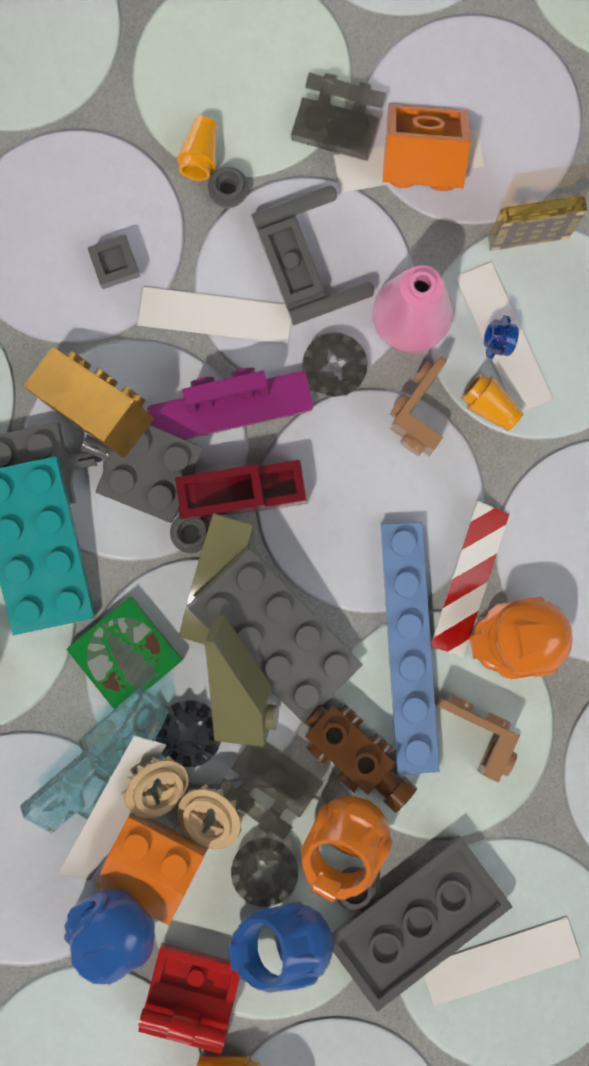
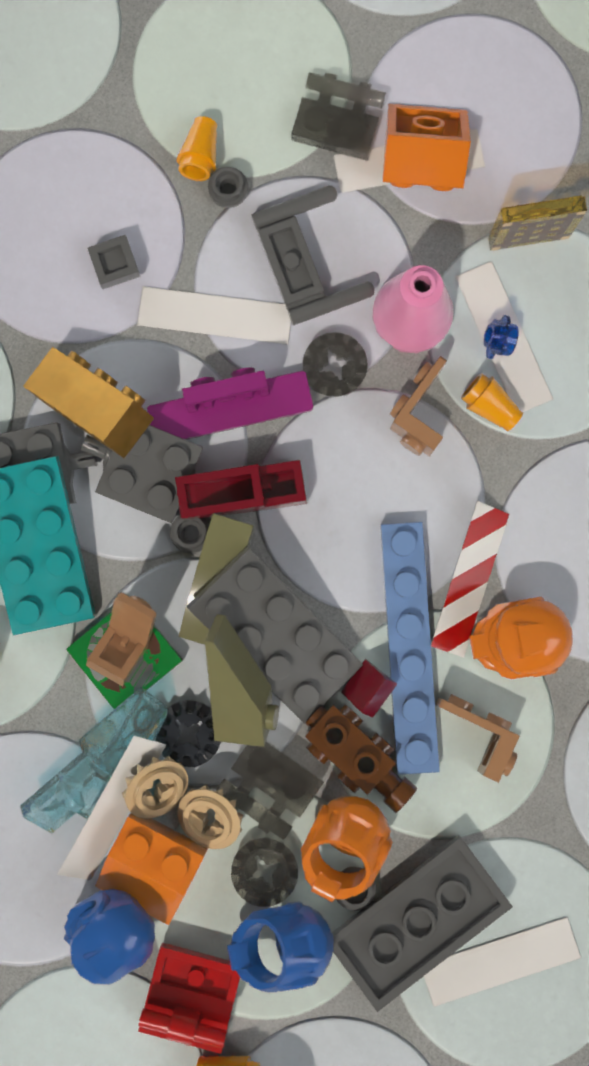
(124, 639): none -> medium nougat bracket
(368, 689): none -> dark red slope

